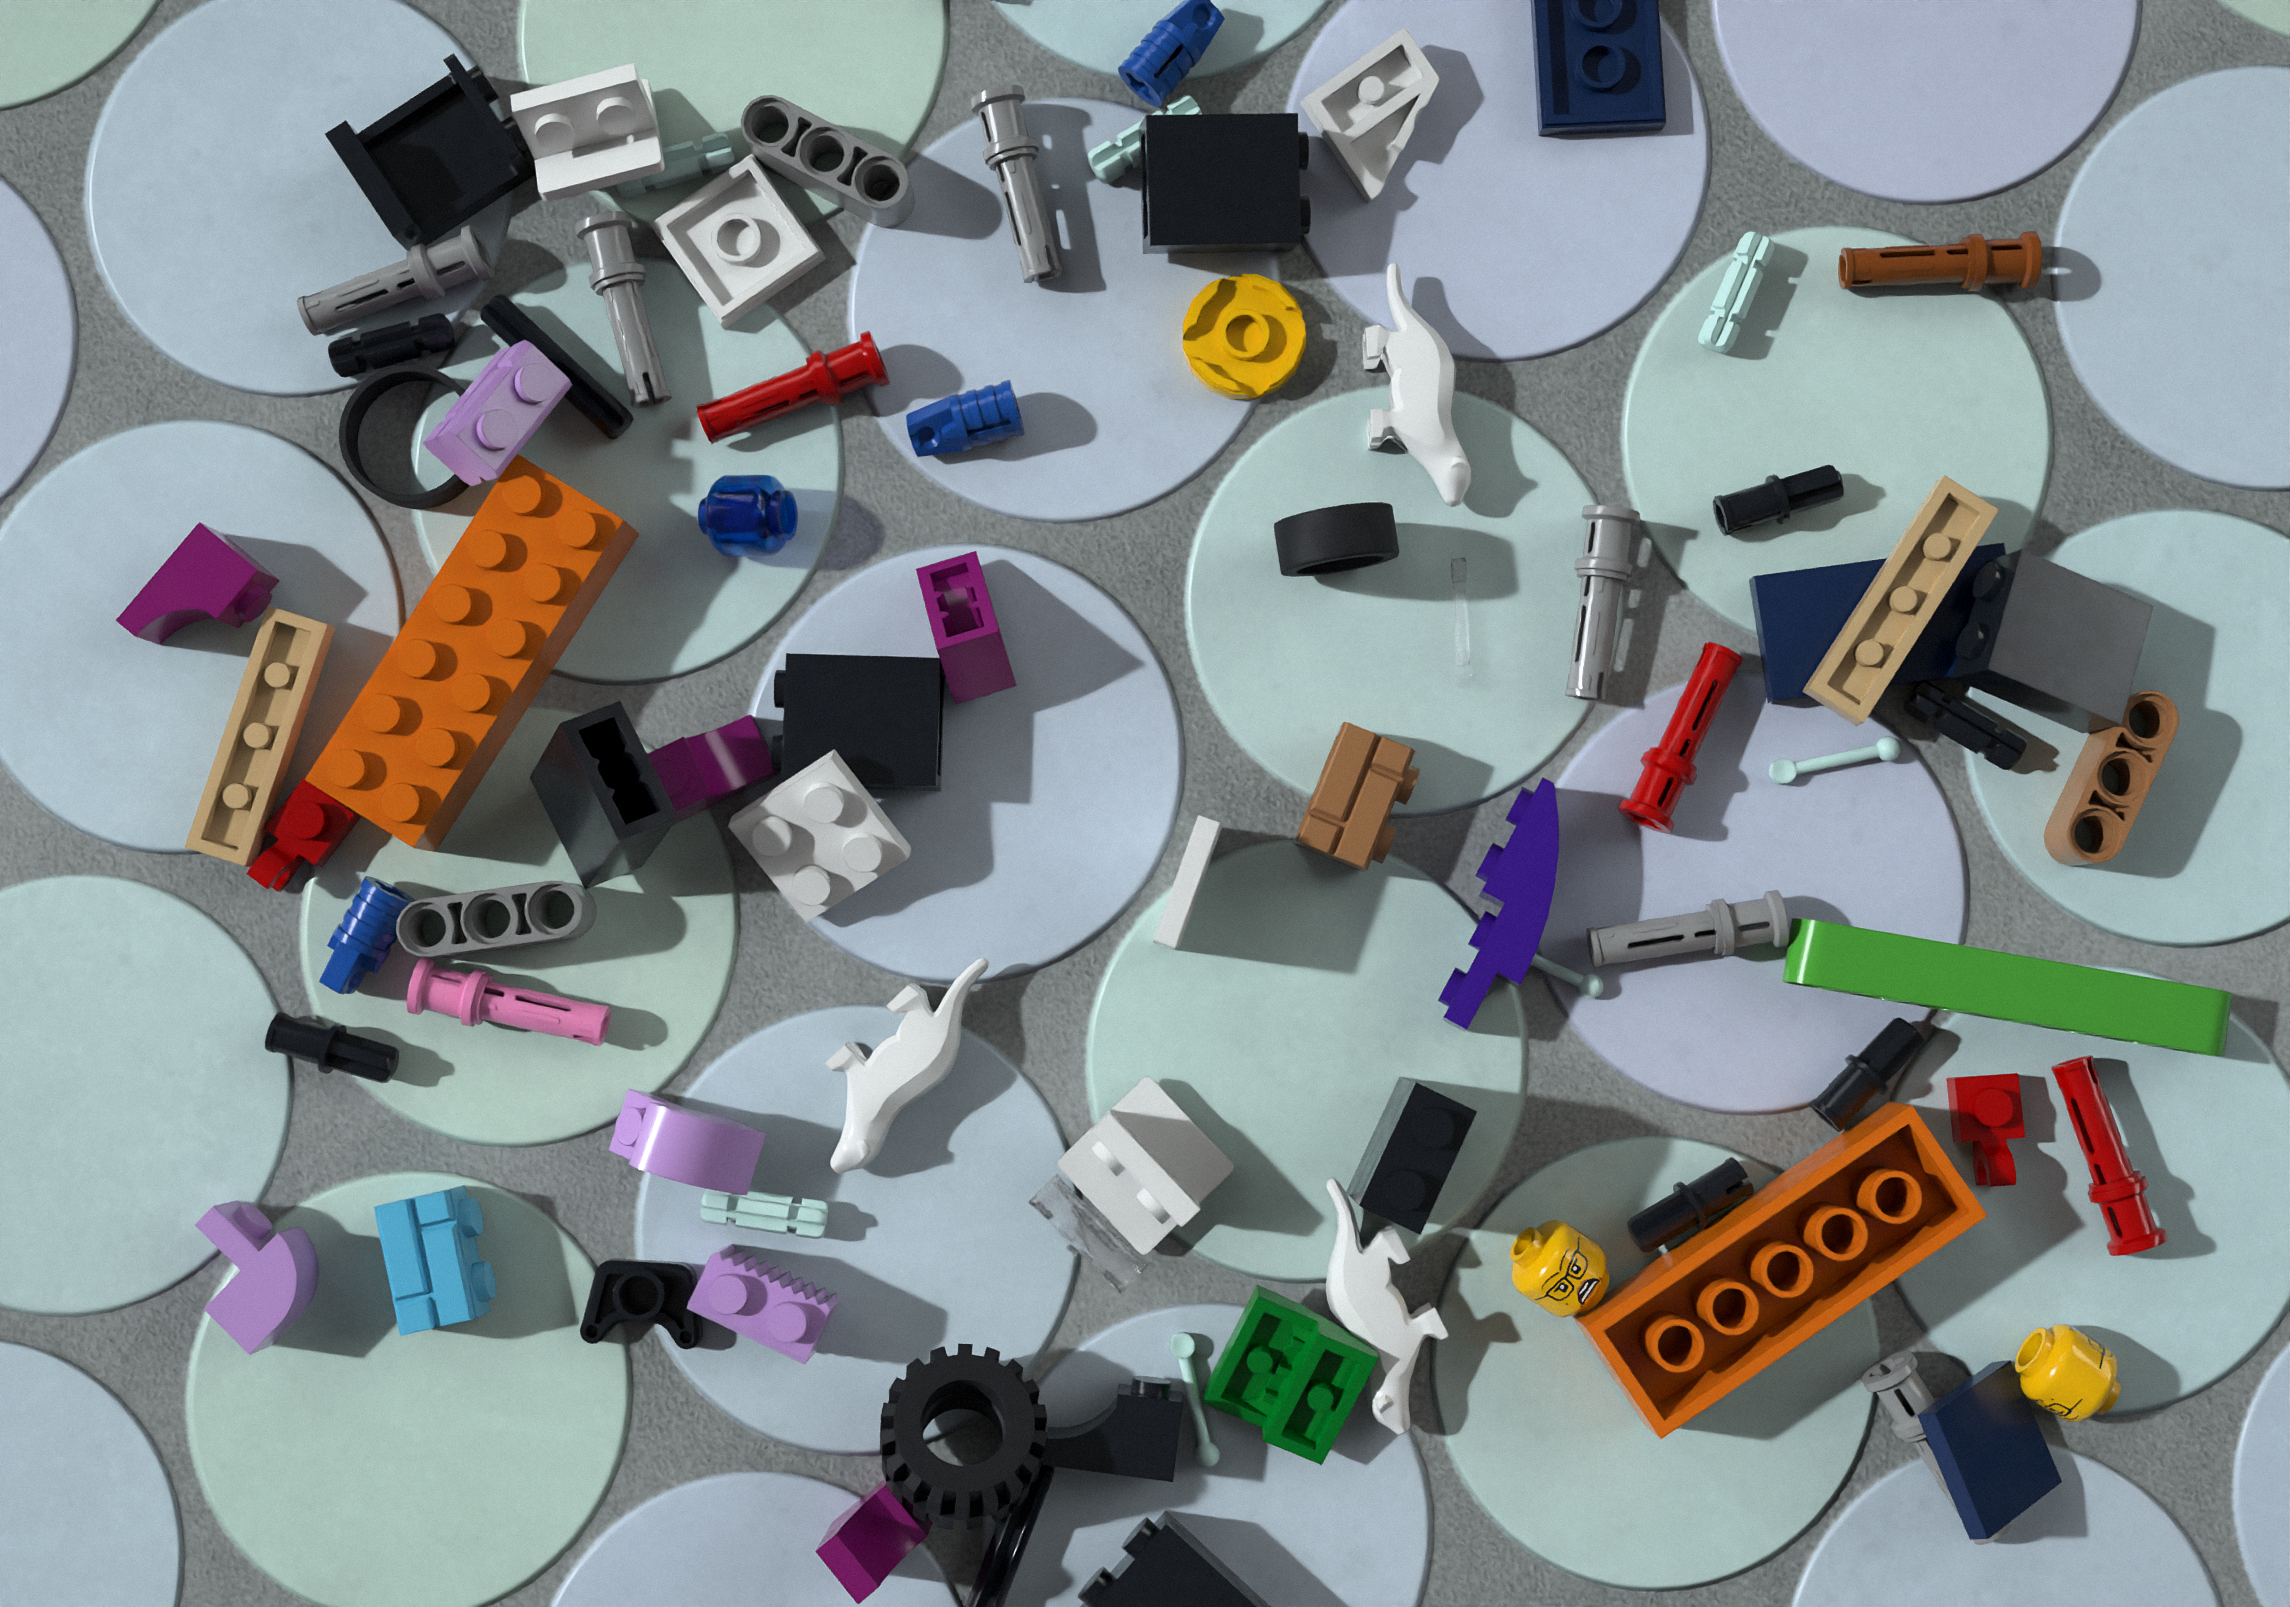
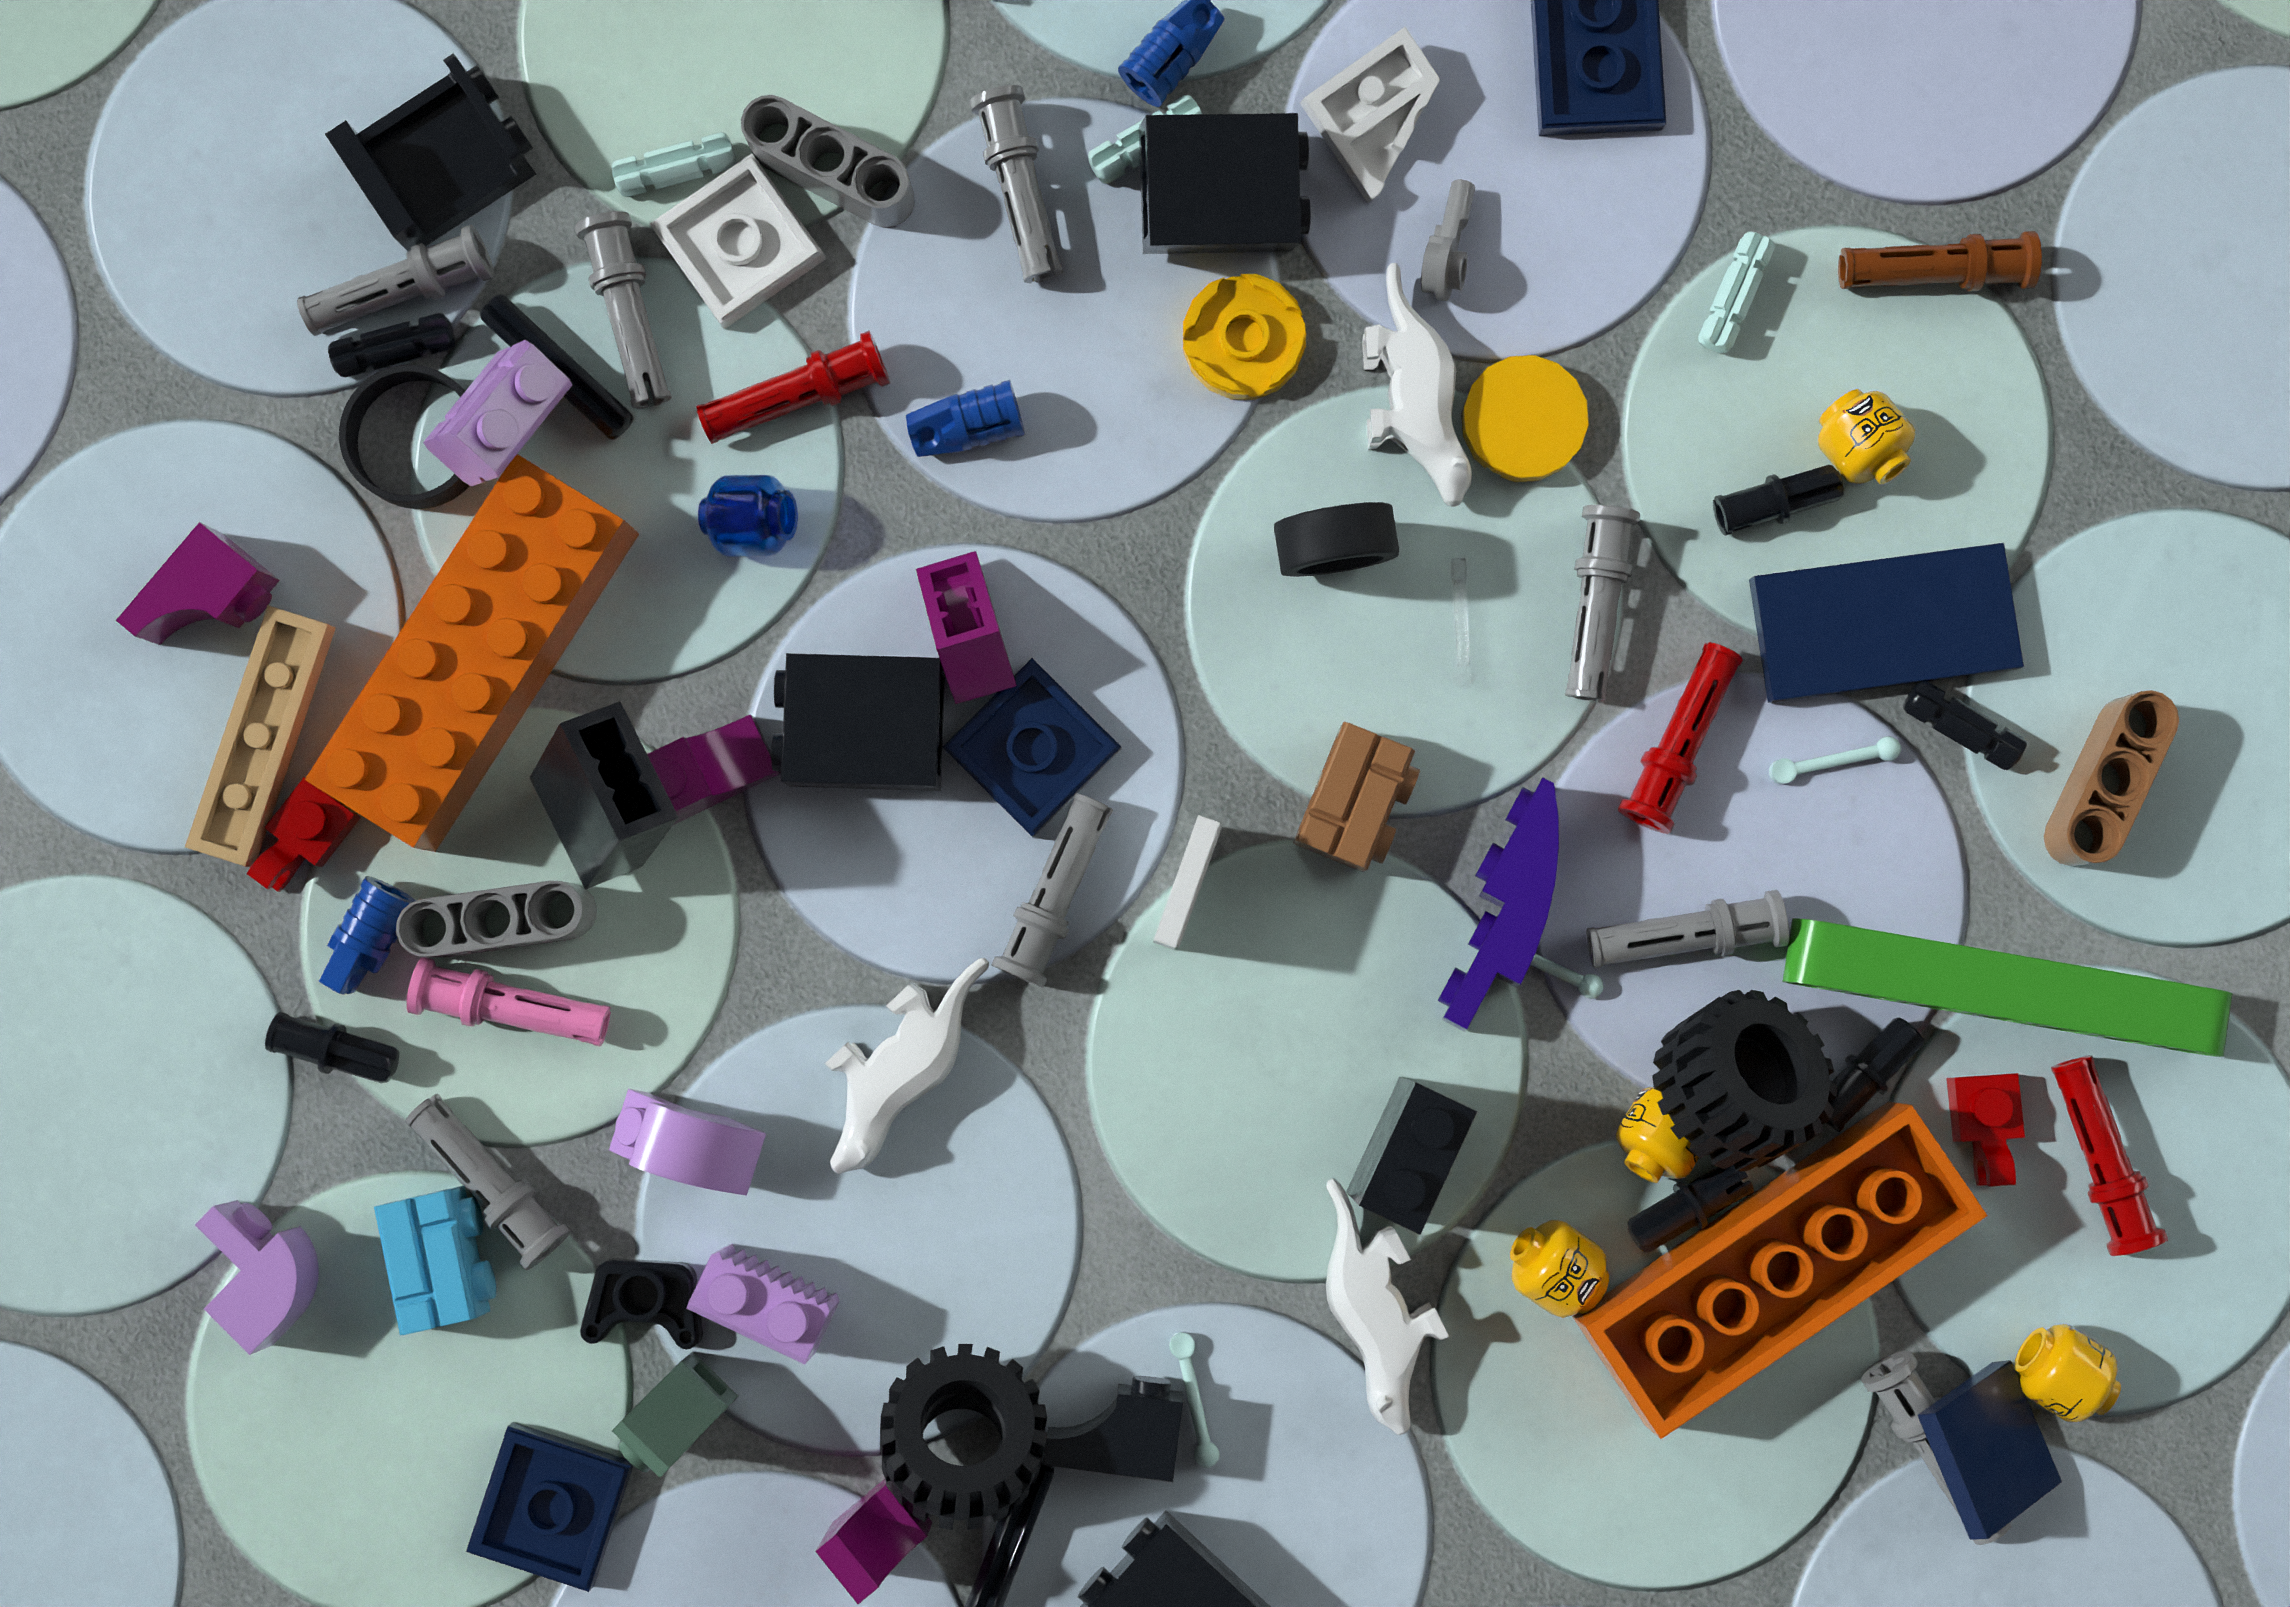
(505, 1202): none -> light grey pin
(550, 1506): none -> dark blue tile
(590, 131): white bracket -> none
(673, 1416): none -> sand green slope
(766, 1212): light aqua axle -> none
(820, 836): white plate -> none
(1032, 748): none -> dark blue tile
(1042, 918): none -> light grey pin
(1088, 1233): clear pin -> none
(1145, 1165): white bracket -> none
(1290, 1374): green slope -> none
(1443, 264): none -> light grey plate
(1524, 418): none -> yellow tile
(1651, 1143): none -> yellow head
(1783, 1074): none -> black tyre
(1866, 437): none -> yellow head
(1900, 600): tan plate -> none
(2052, 641): black brick -> none

